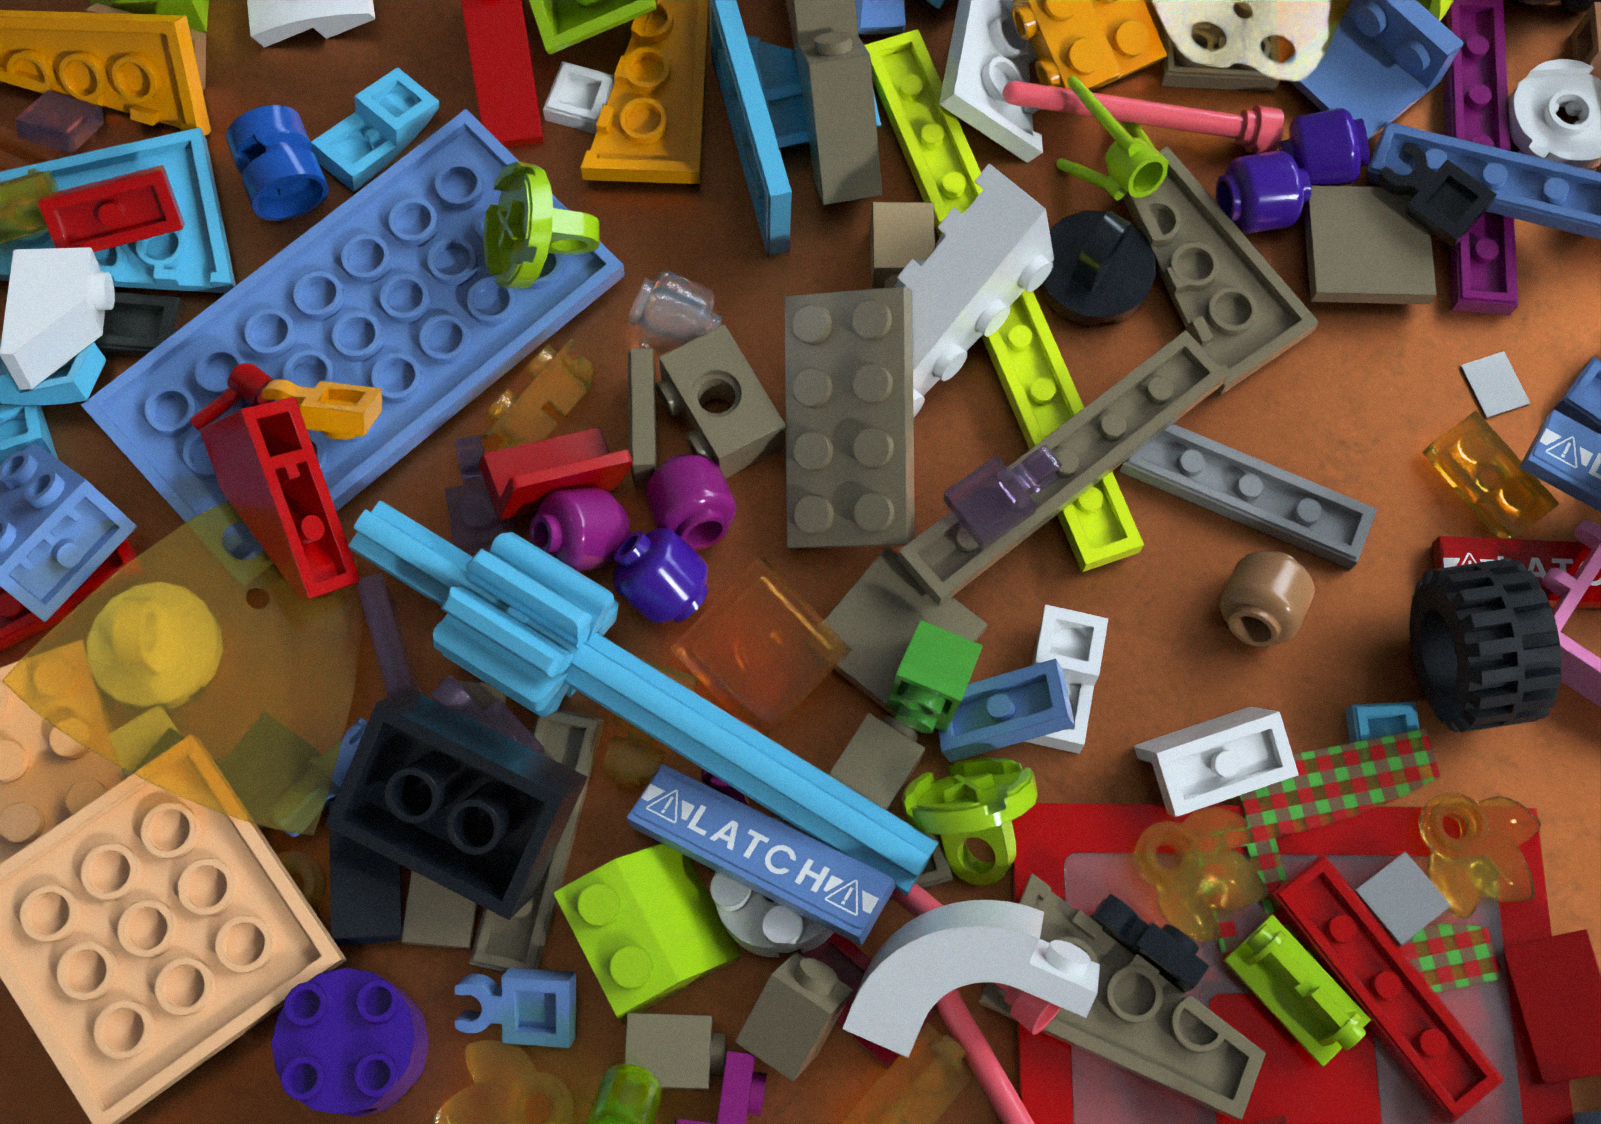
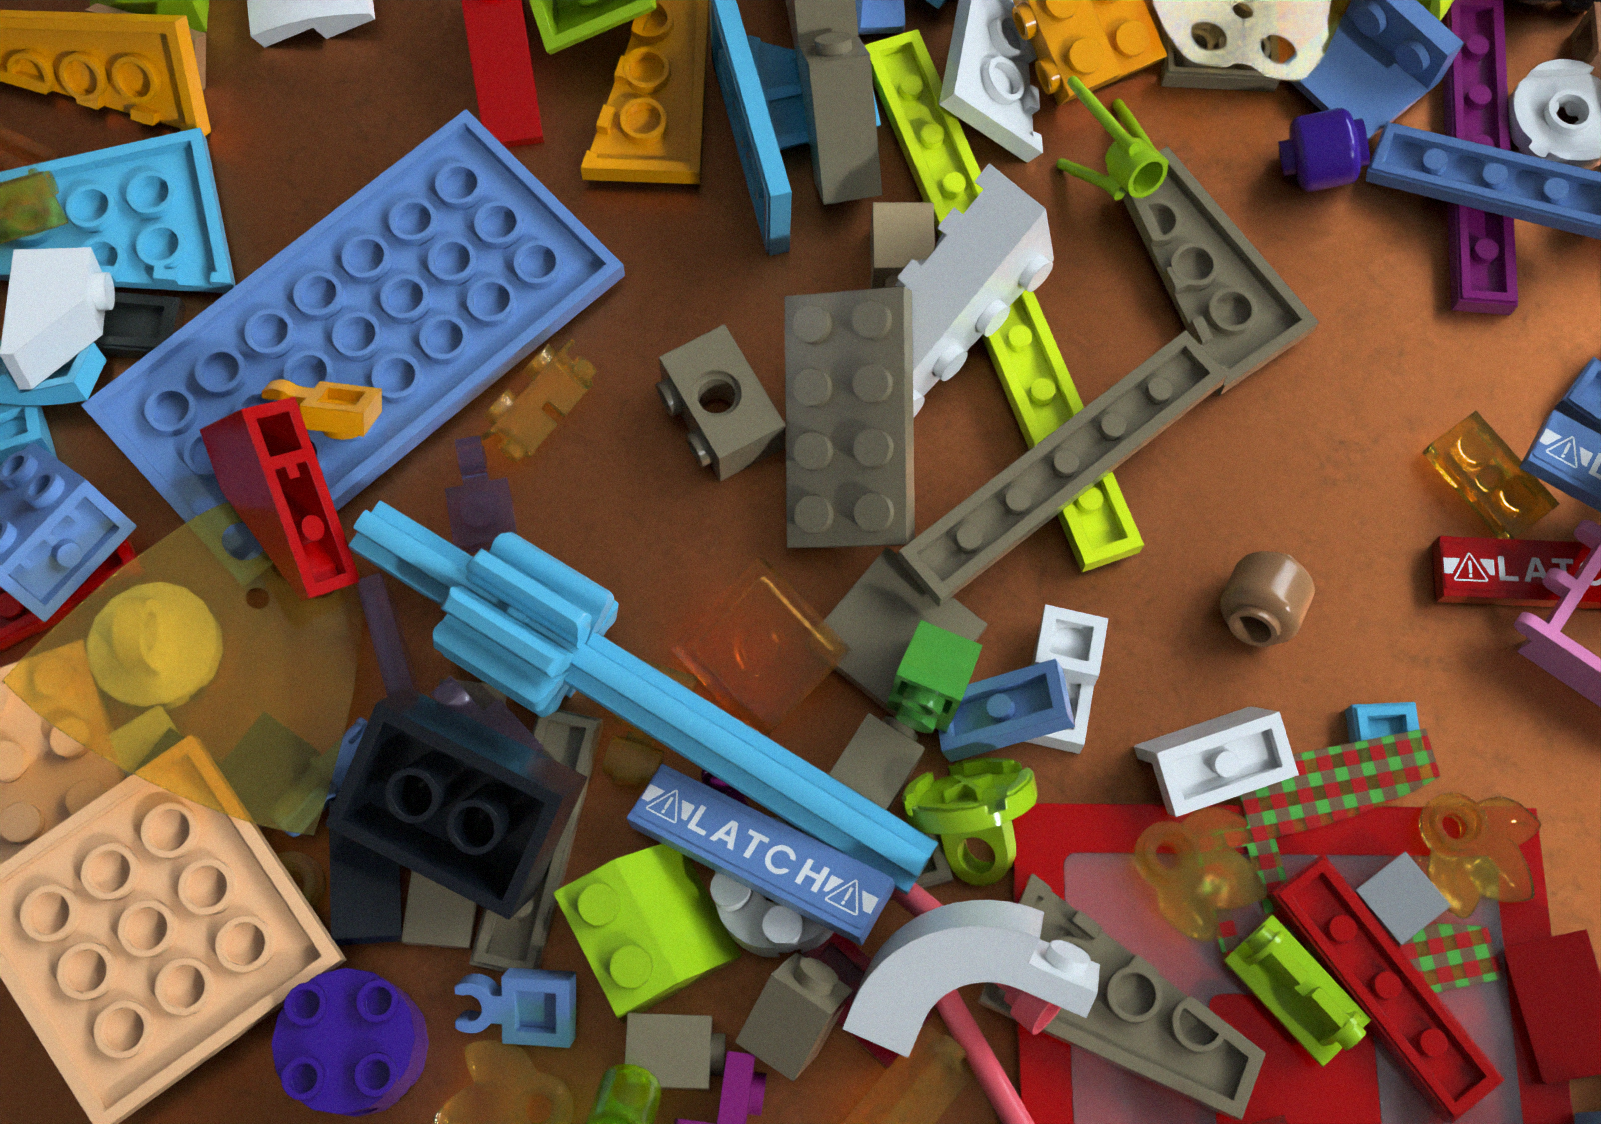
(59, 121): tile -> none
(112, 211): red plate -> none
(243, 383): red hand -> none
(276, 163): blue wheel -> none
(382, 126): medium azure slope -> none
(527, 227): lime tile -> none
(528, 472): red panel -> none
(578, 97): white tile -> none
(580, 527): magenta head -> none
(642, 415): dark tan tile -> none
(660, 575): dark purple head -> none
(672, 312): clear head -> none
(691, 499): magenta head -> none
(998, 499): clear purple plate -> none
(1098, 268): black tile -> none
(1164, 948): black plate -> none
(1254, 494): light grey tile -> none
(1255, 129): coral piece -> none
(1263, 191): dark purple head -> none
(1366, 248): dark tan tile -> none
(1442, 200): black plate -> none
(1485, 645): black tyre -> none
(1495, 384): white sticker -> none

